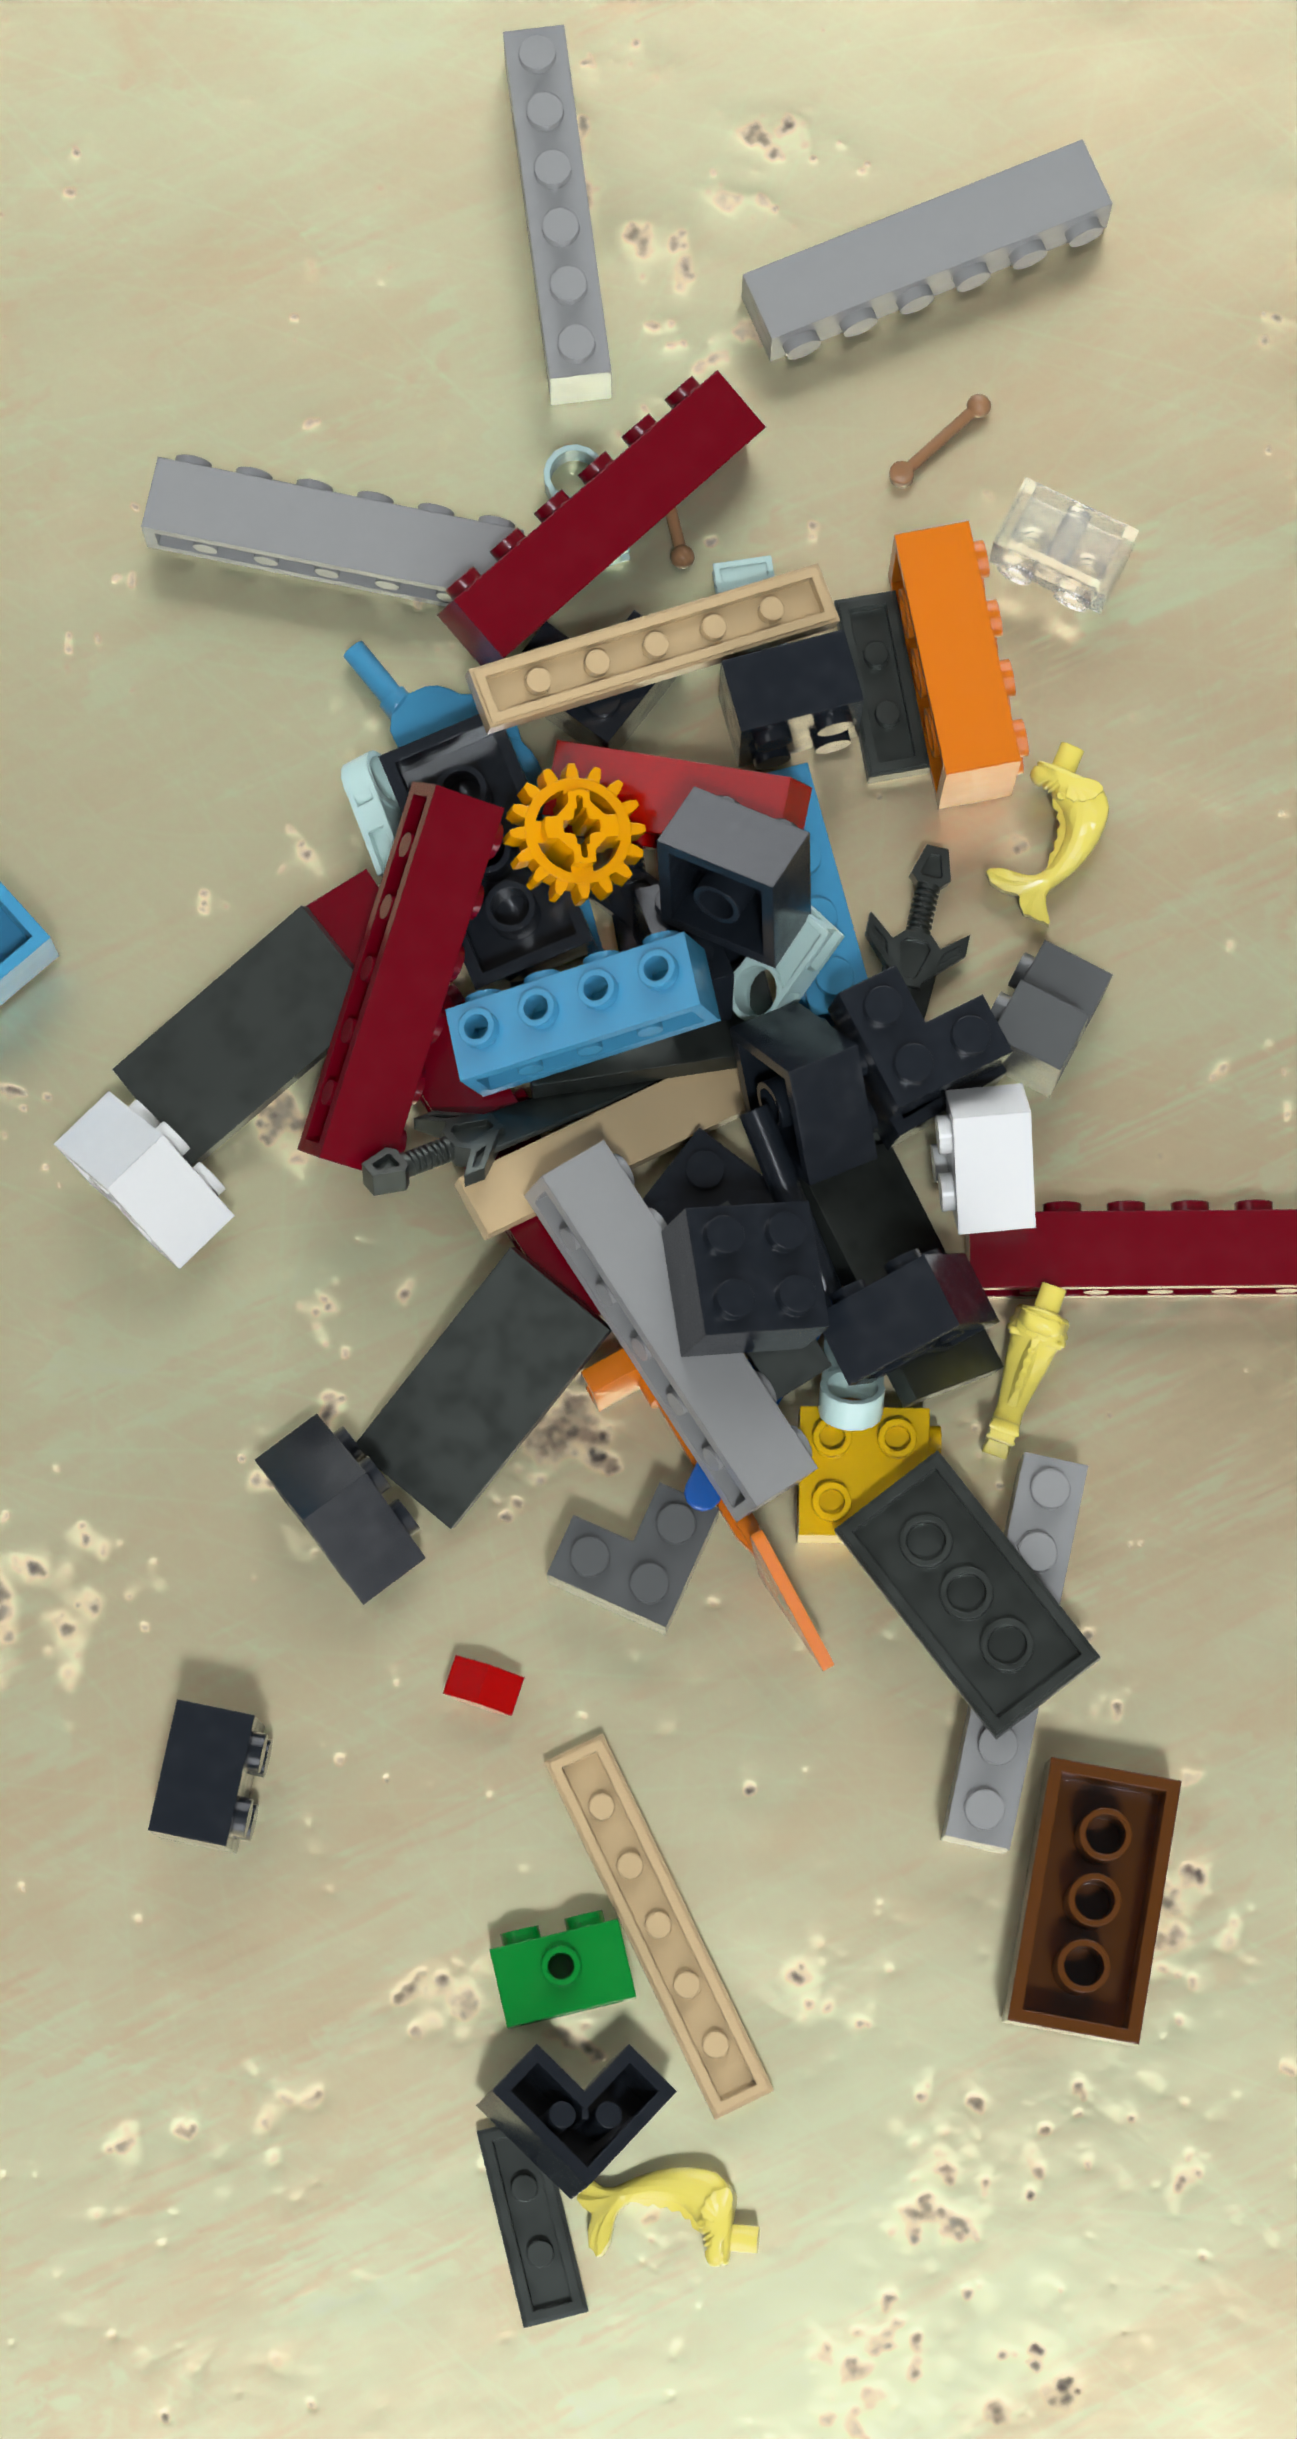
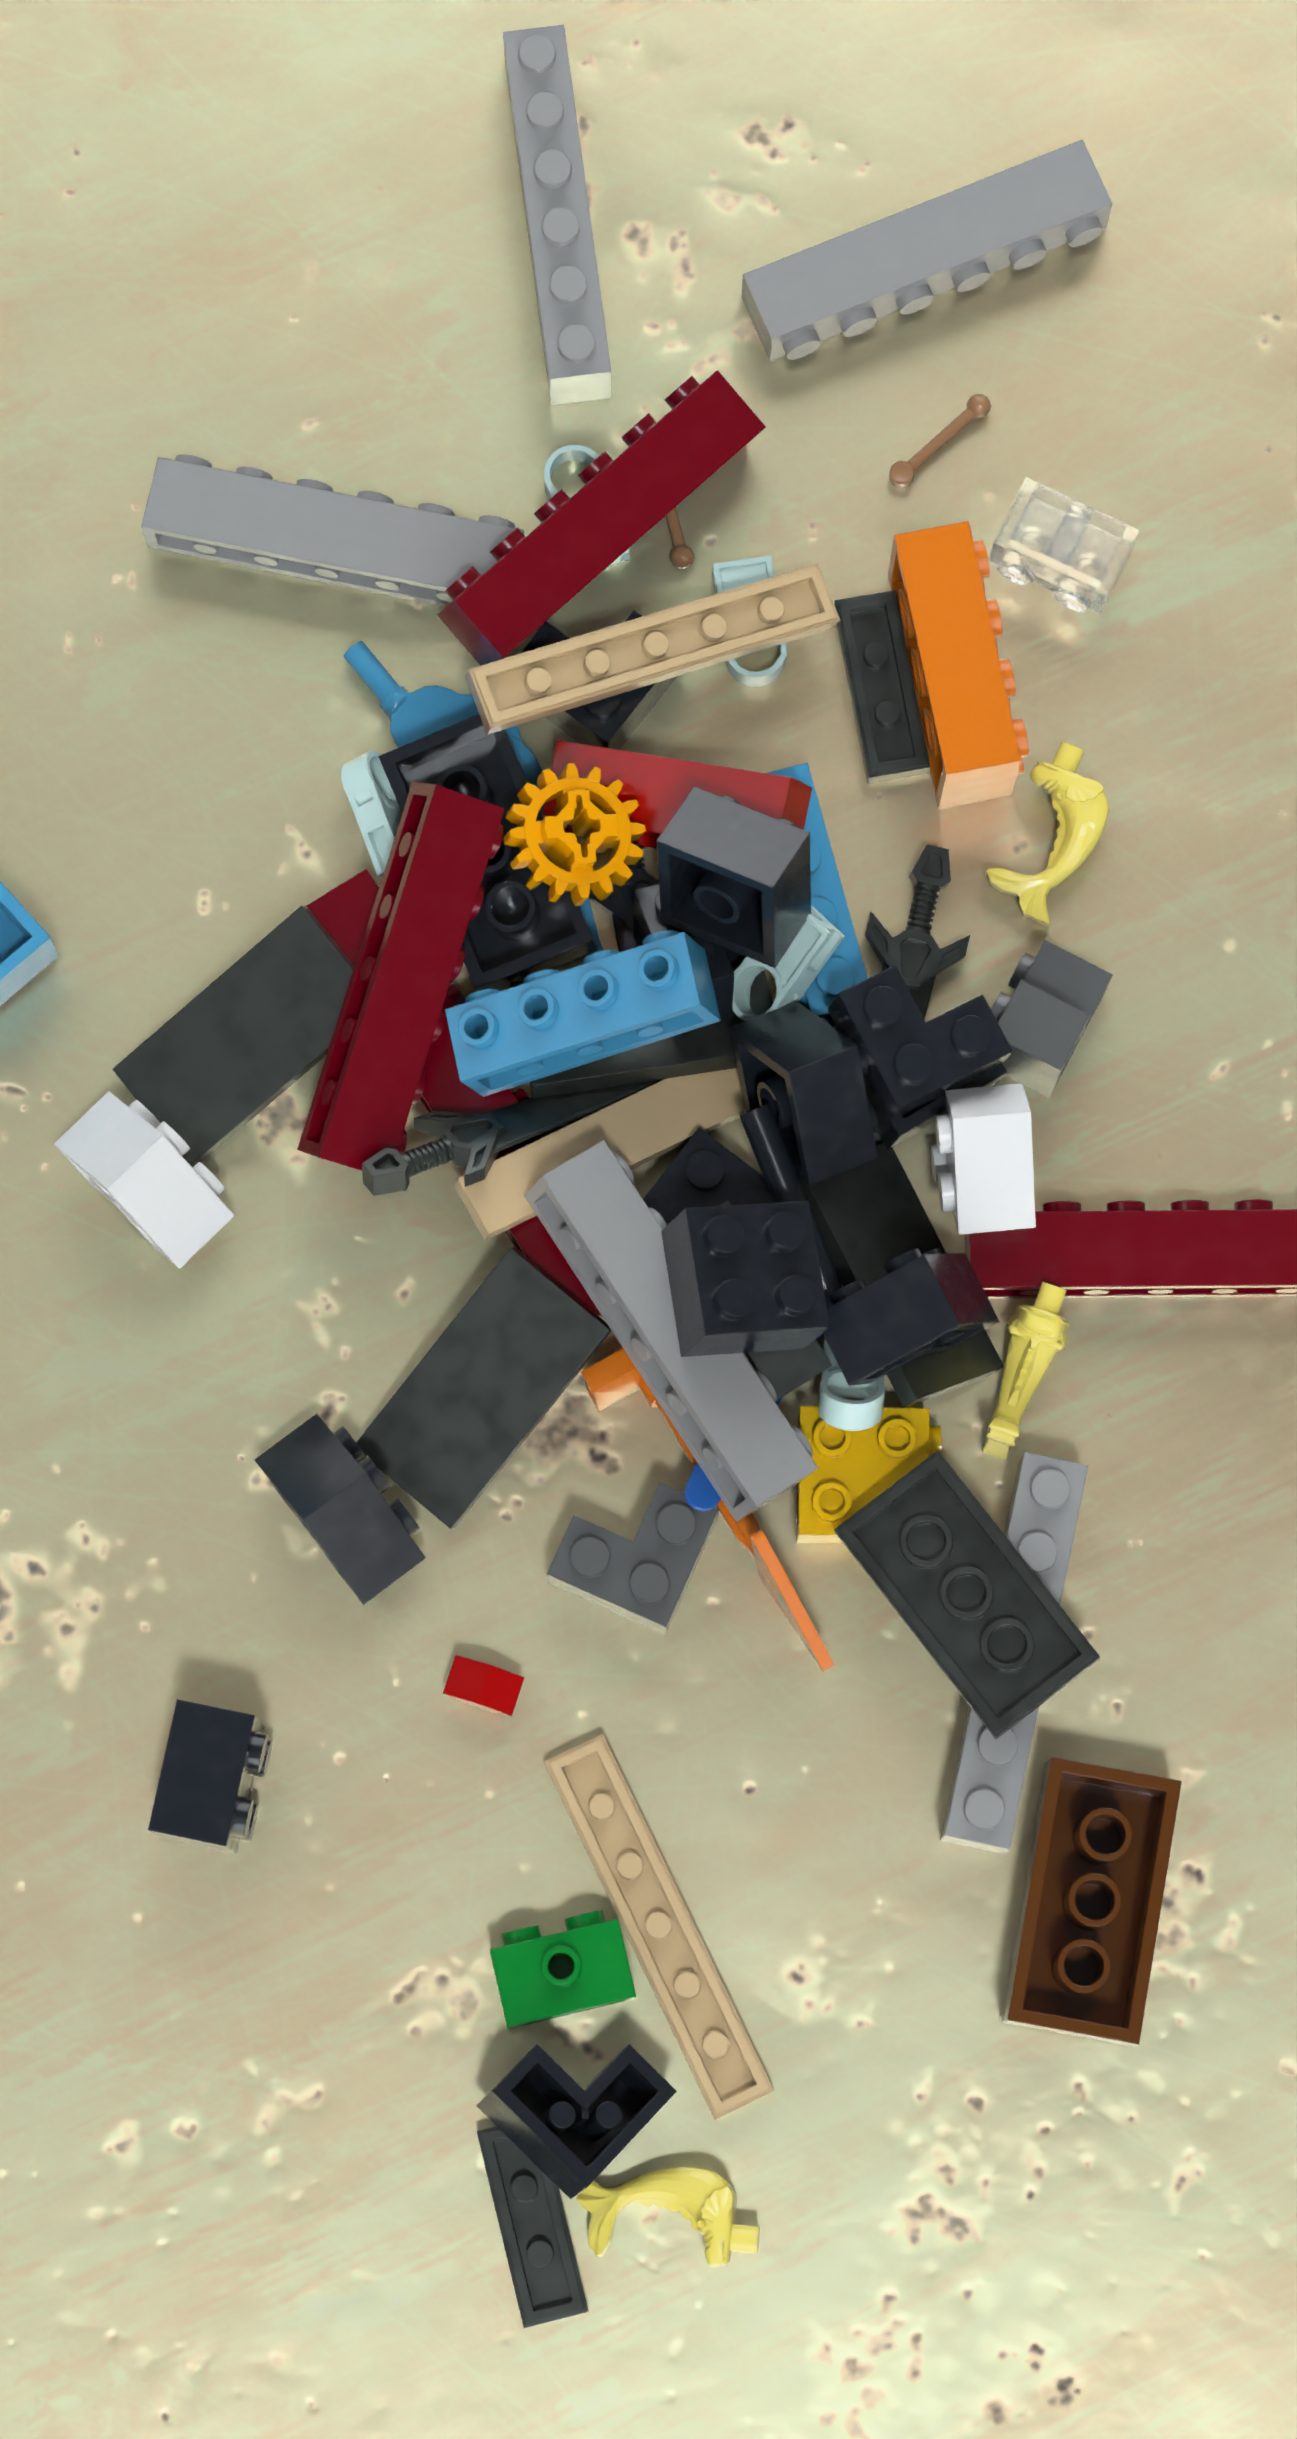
(791, 700): black brick -> none

